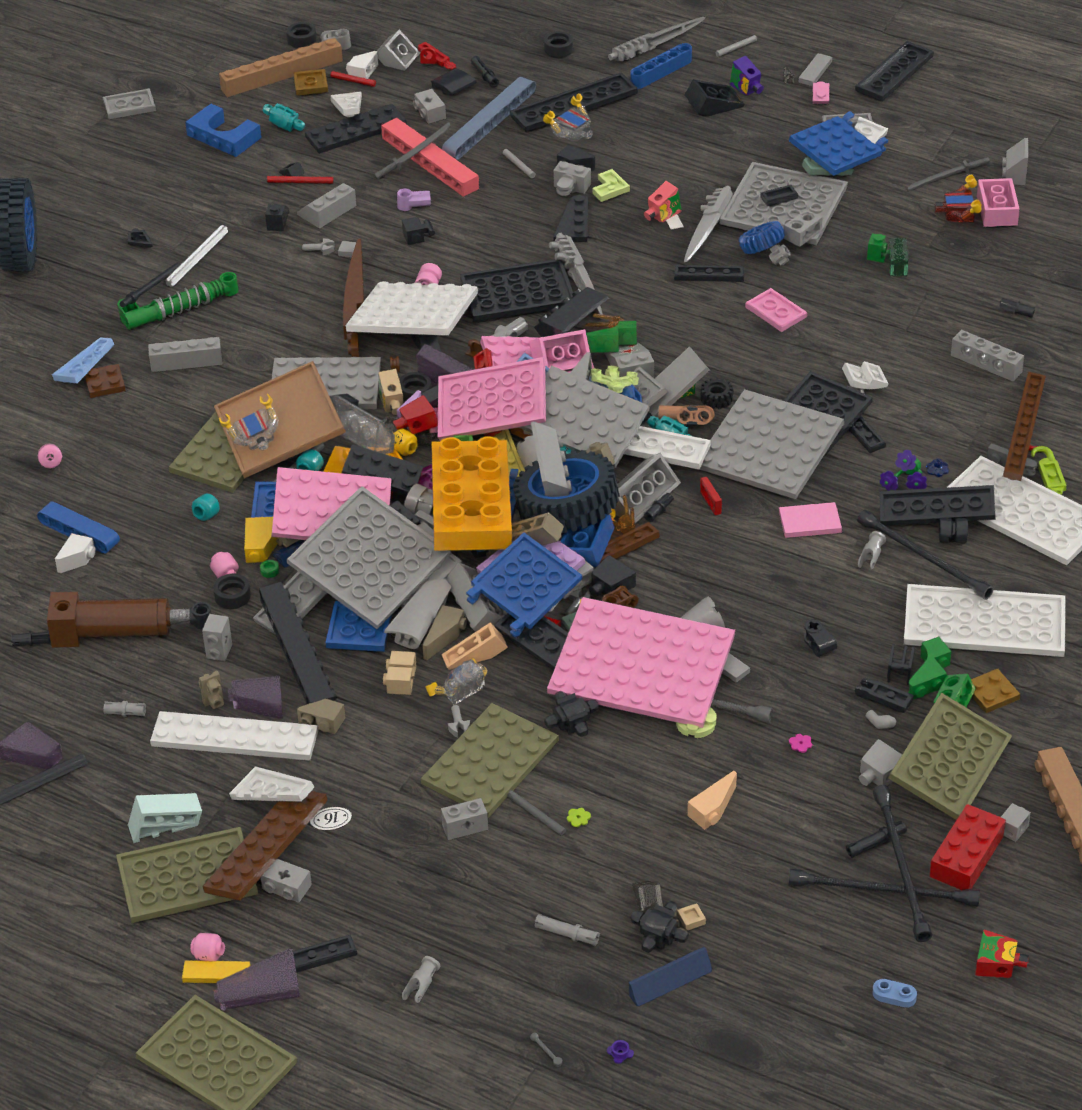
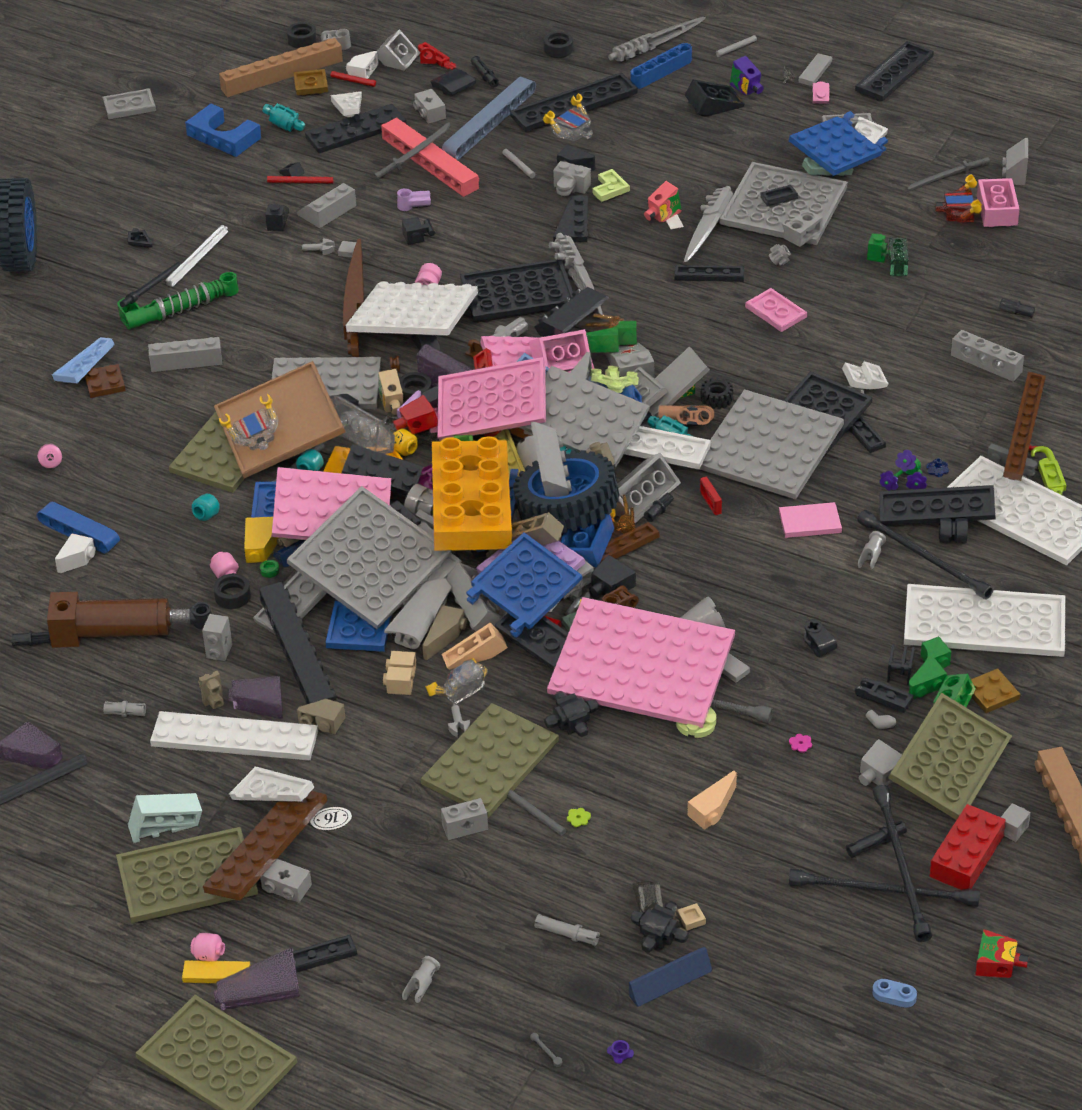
(761, 237): blue gear -> none

